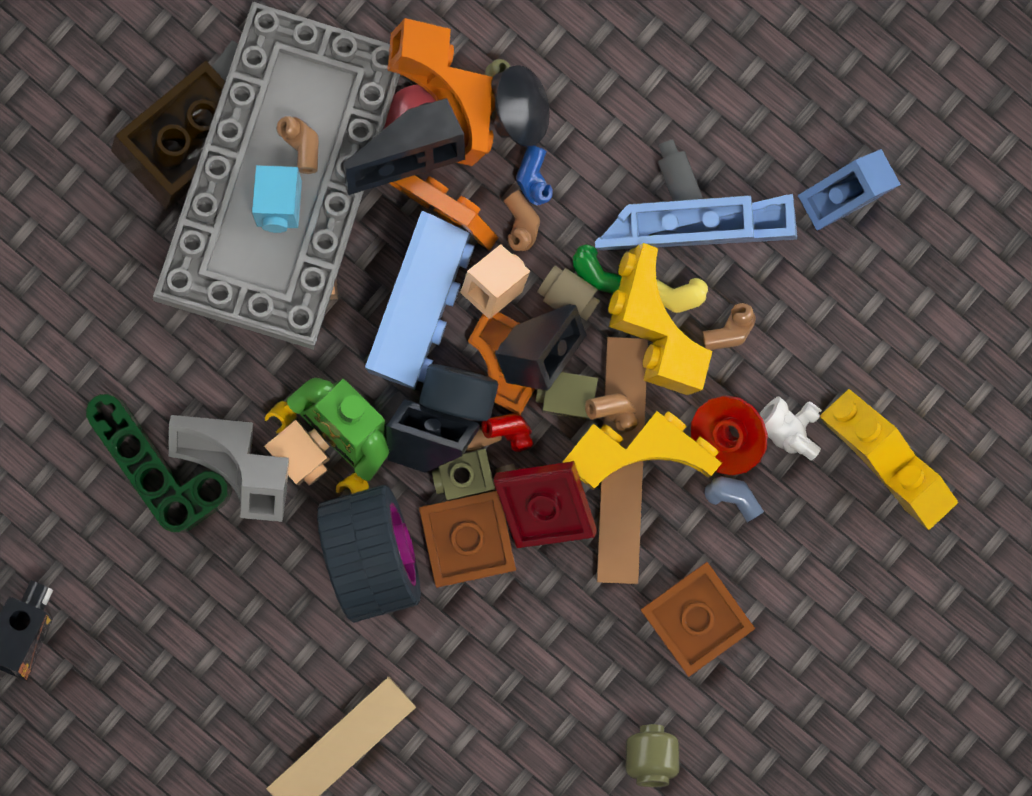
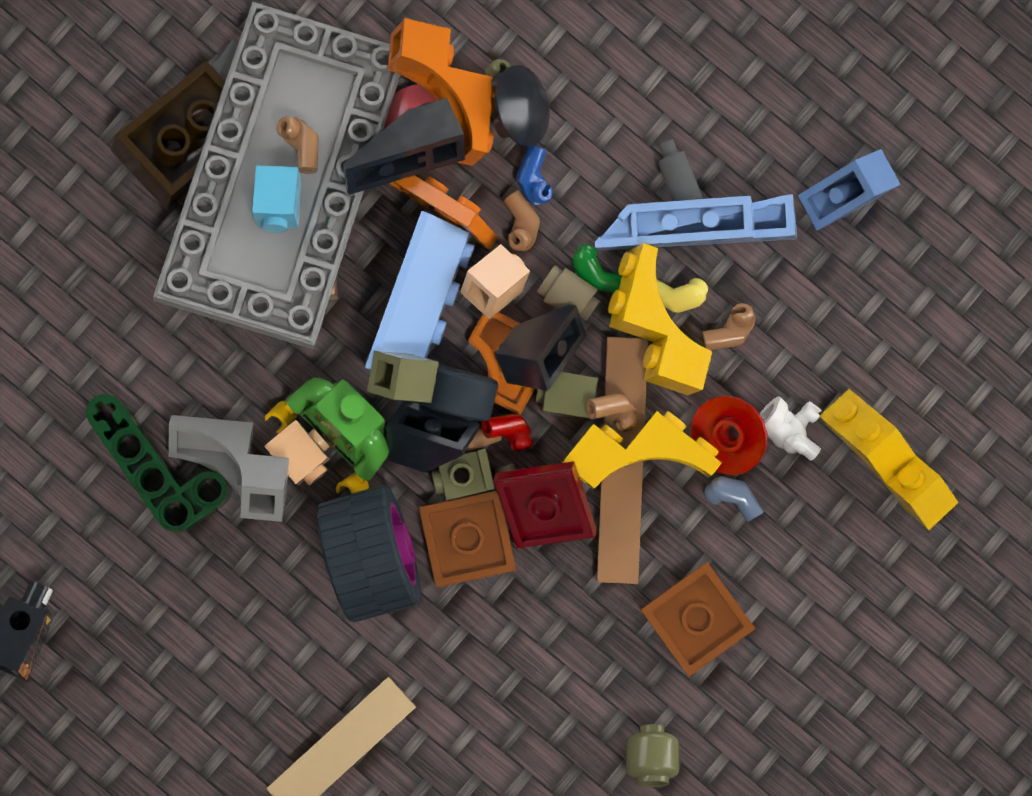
(402, 376): none -> olive brick

